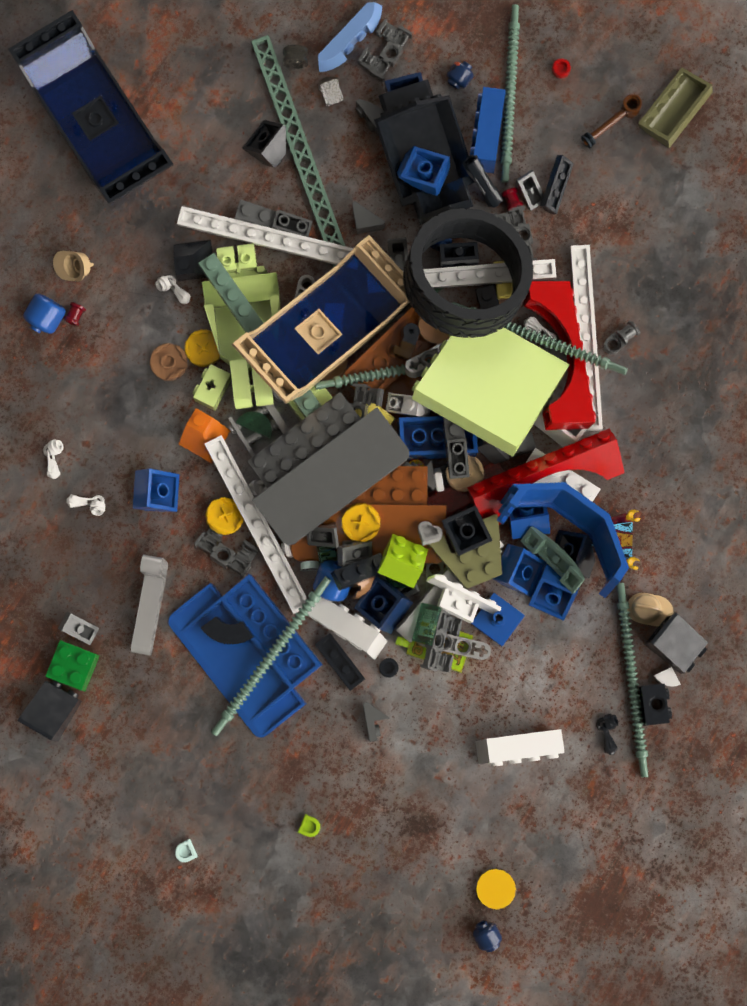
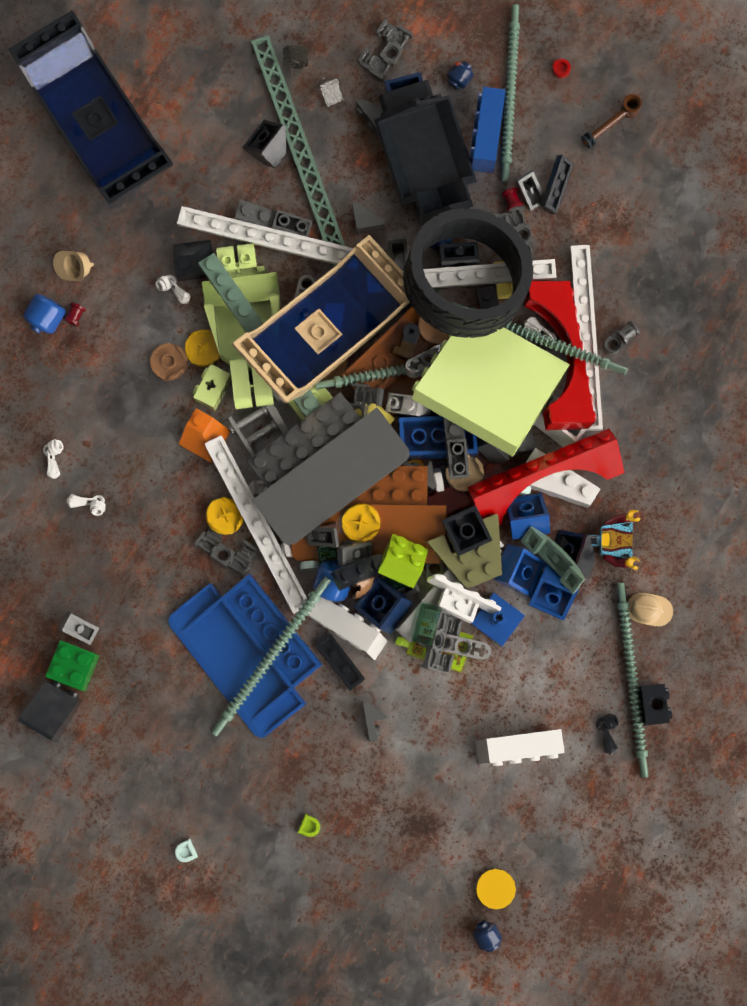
(149, 607): light grey beam -> none
(156, 490): blue slope -> none
(227, 633): black tile -> none
(256, 422): clear green tile -> none
(343, 43): medium blue brick -> none
(388, 667): black tile -> none
(424, 169): blue slope -> none
(429, 533): light grey tile -> none
(476, 170): black axle -> none
(582, 514): blue panel -> none
(667, 677): white tile -> none
(676, 107): olive slope -> none
(677, 643): slope -> none

